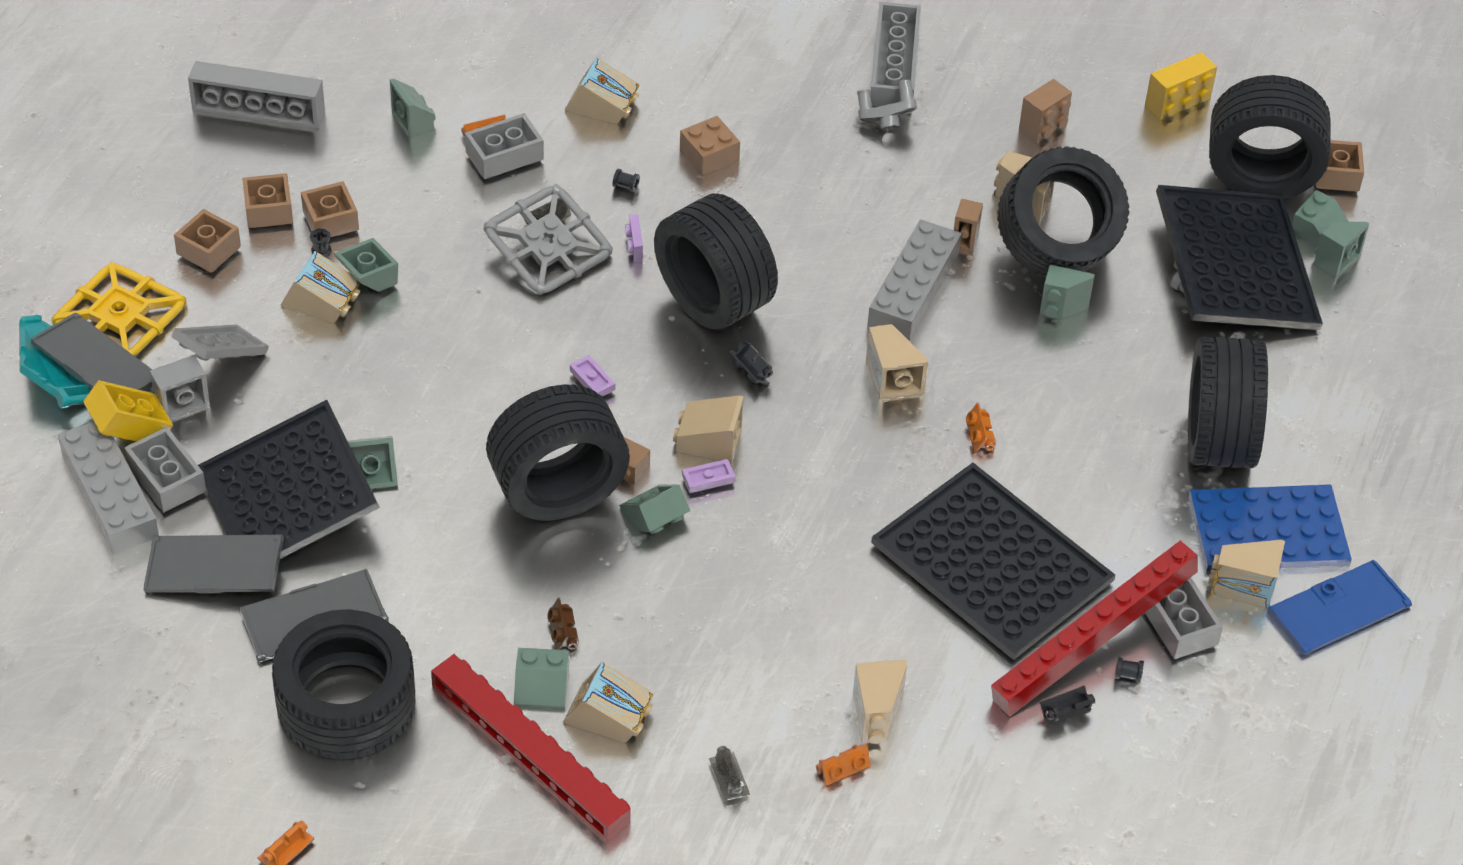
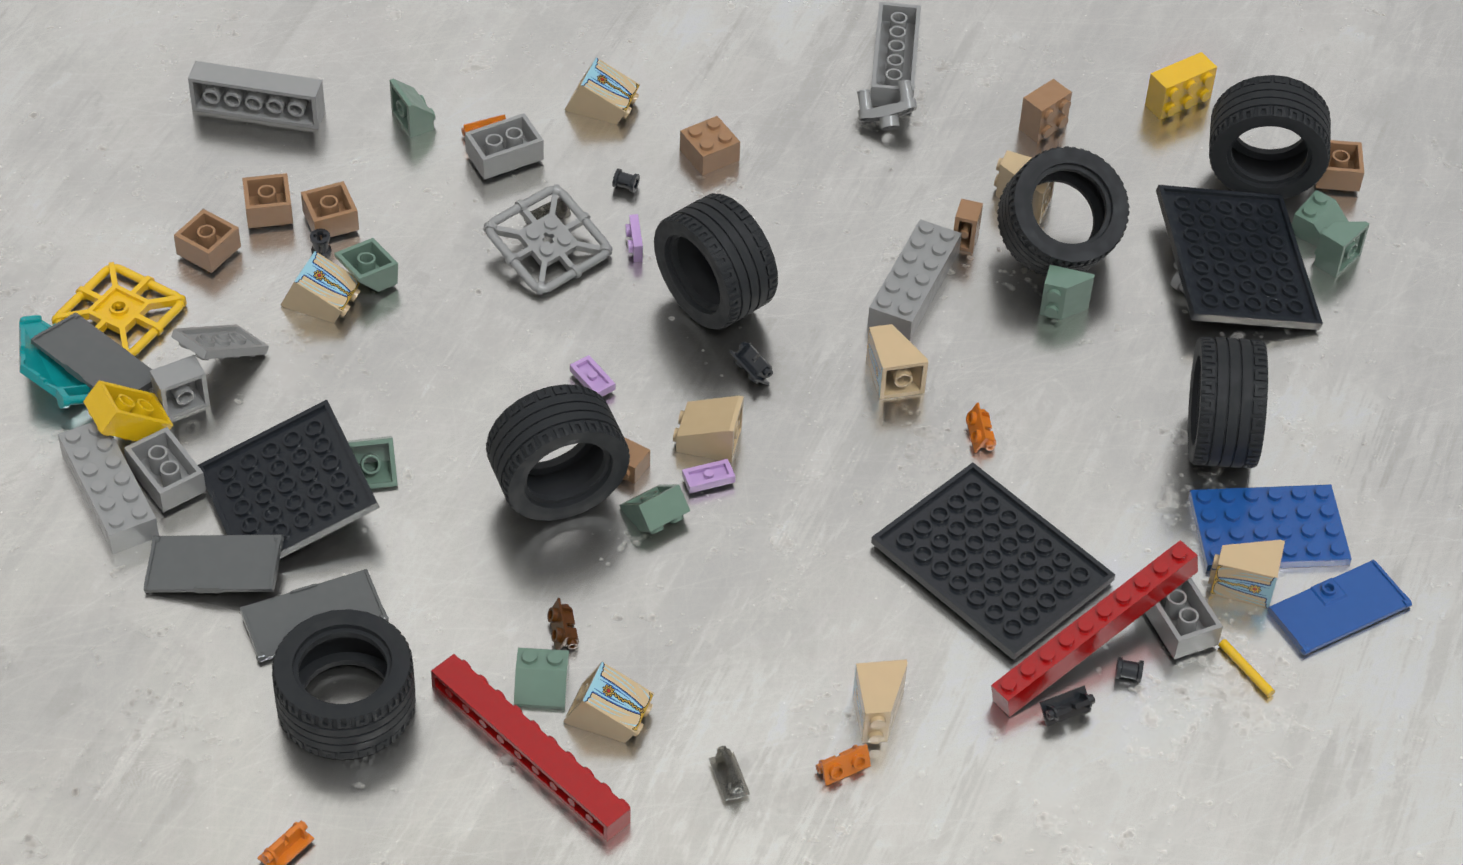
(1238, 659): none -> yellow bar

